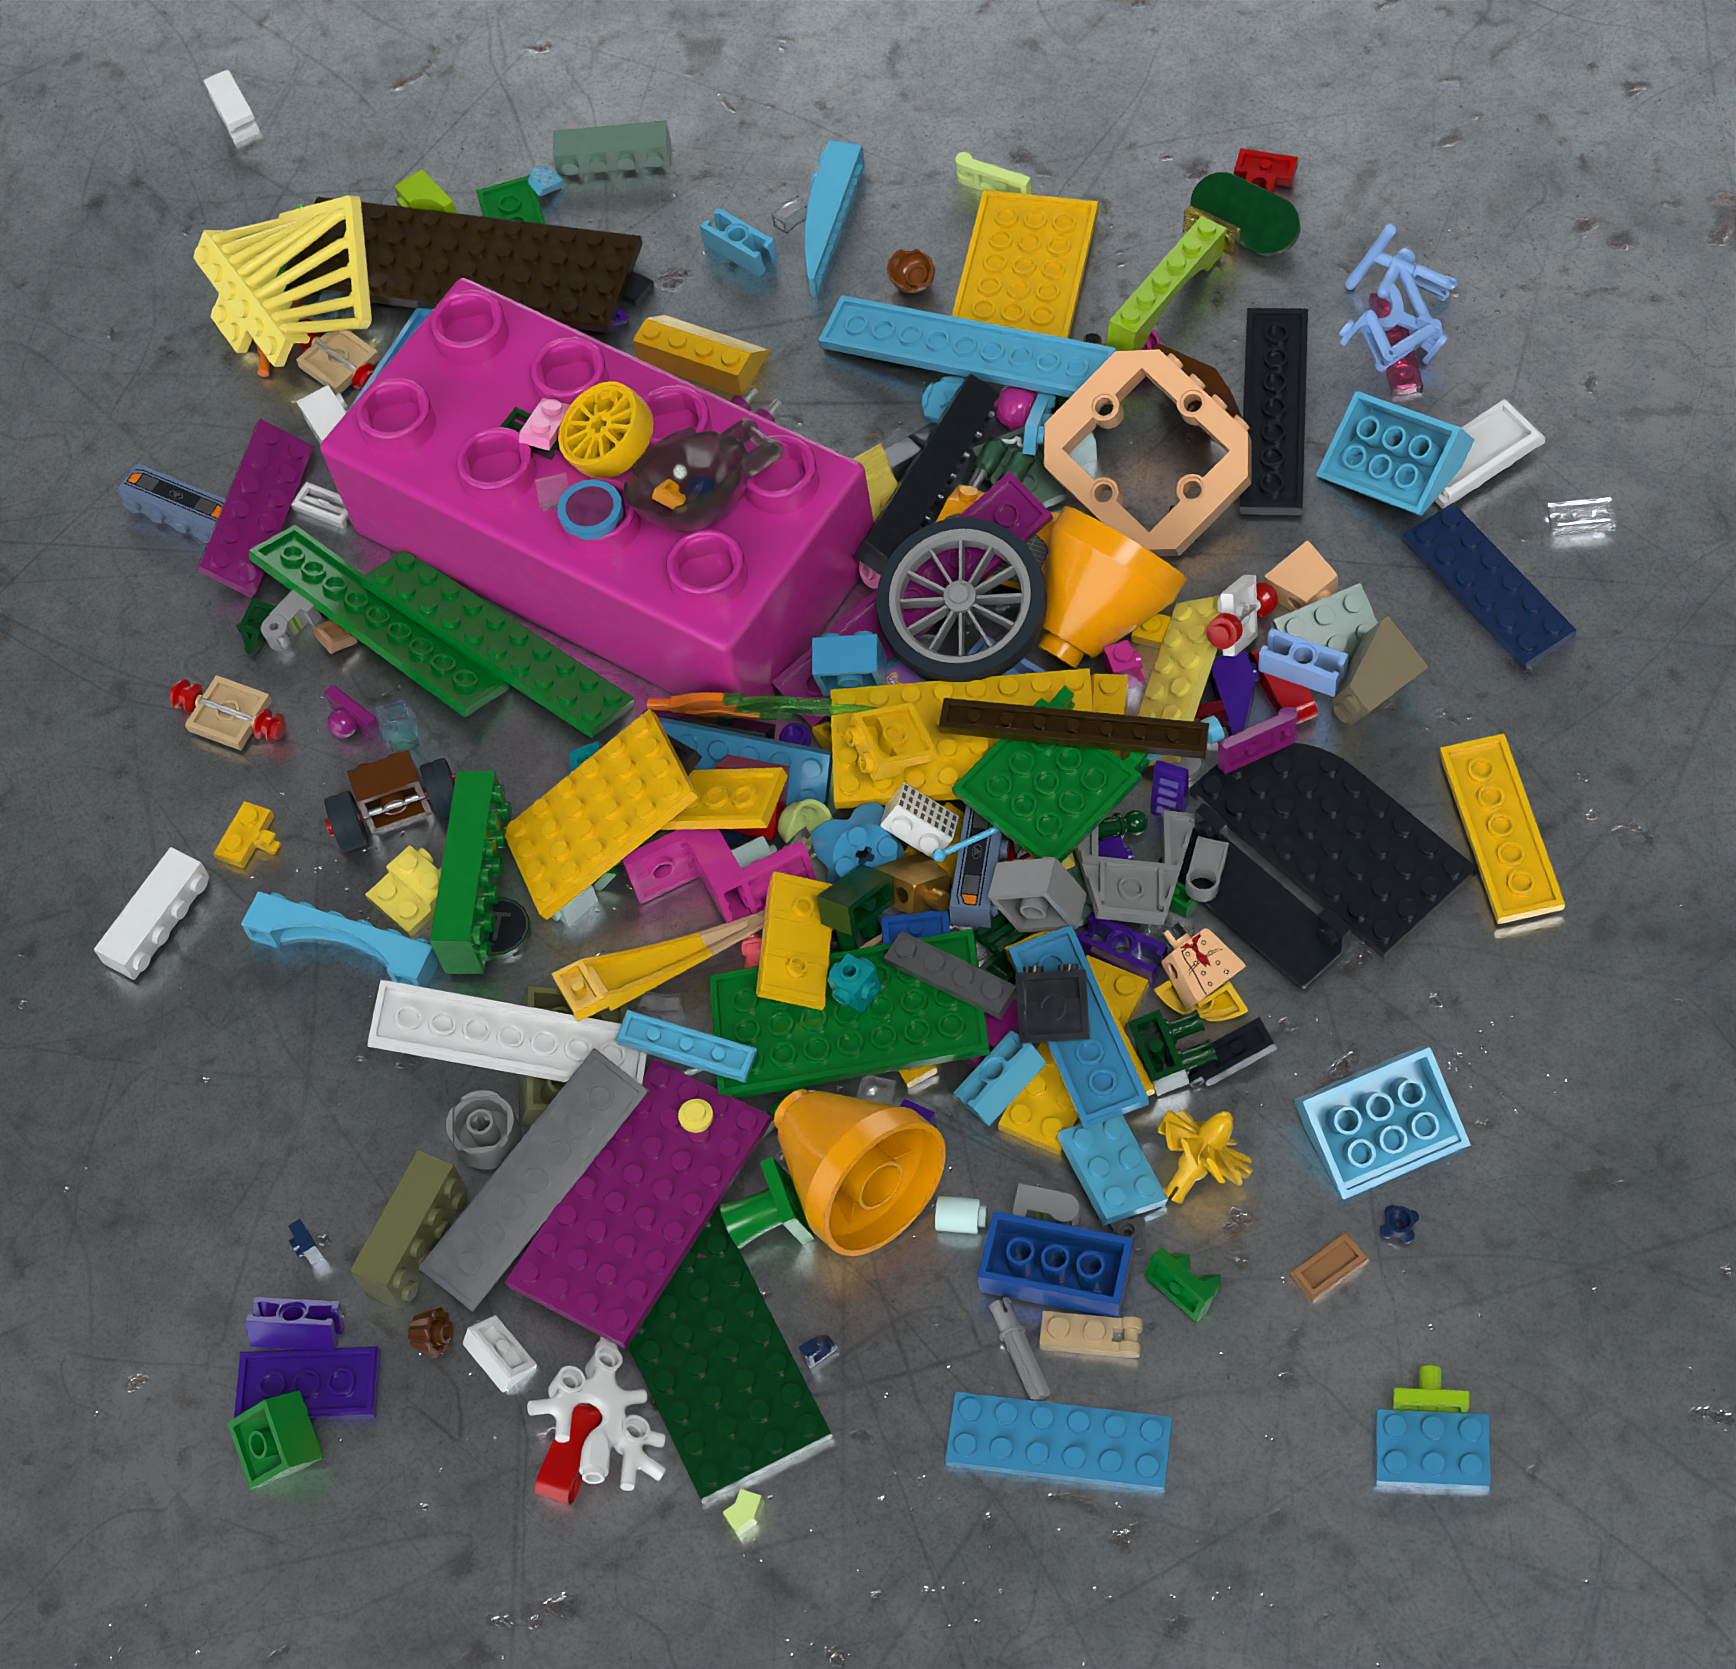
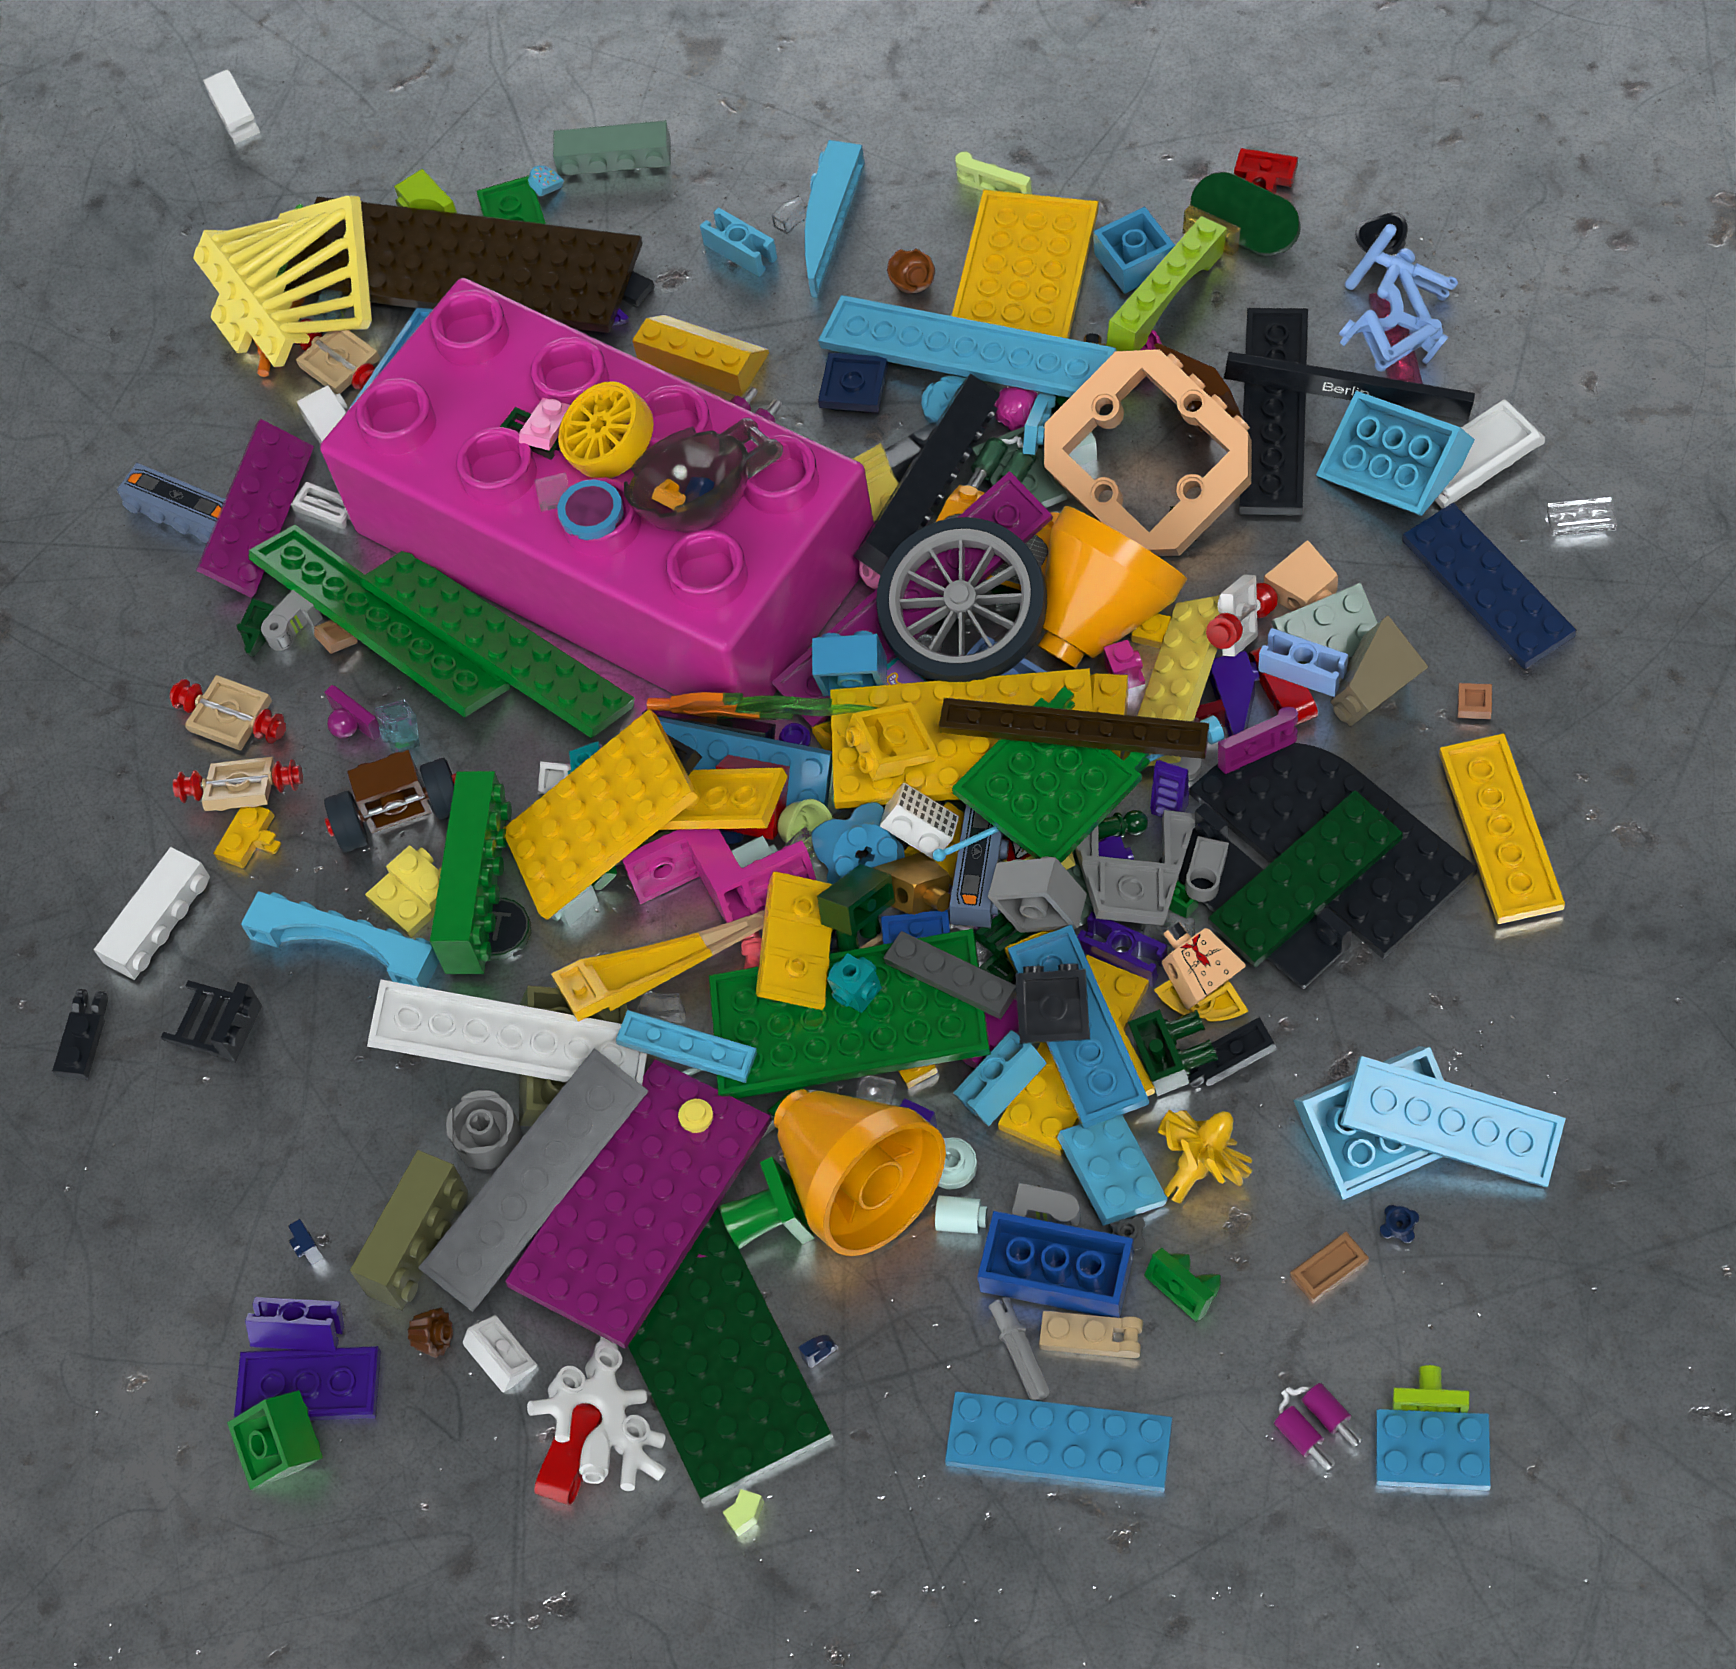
(81, 1036): none -> black hinge
(232, 1027): none -> black plate
(238, 783): none -> tan plate
(551, 774): none -> white slope
(853, 382): none -> dark blue plate
(959, 1164): none -> light aqua plate
(1131, 248): none -> dark azure brick
(1303, 1434): none -> magenta piece
(1305, 878): none -> dark green plate
(1344, 385): none -> black tile
(1370, 229): none -> black helmet
(1453, 1121): none -> medium azure plate
(1474, 701): none -> nougat plate

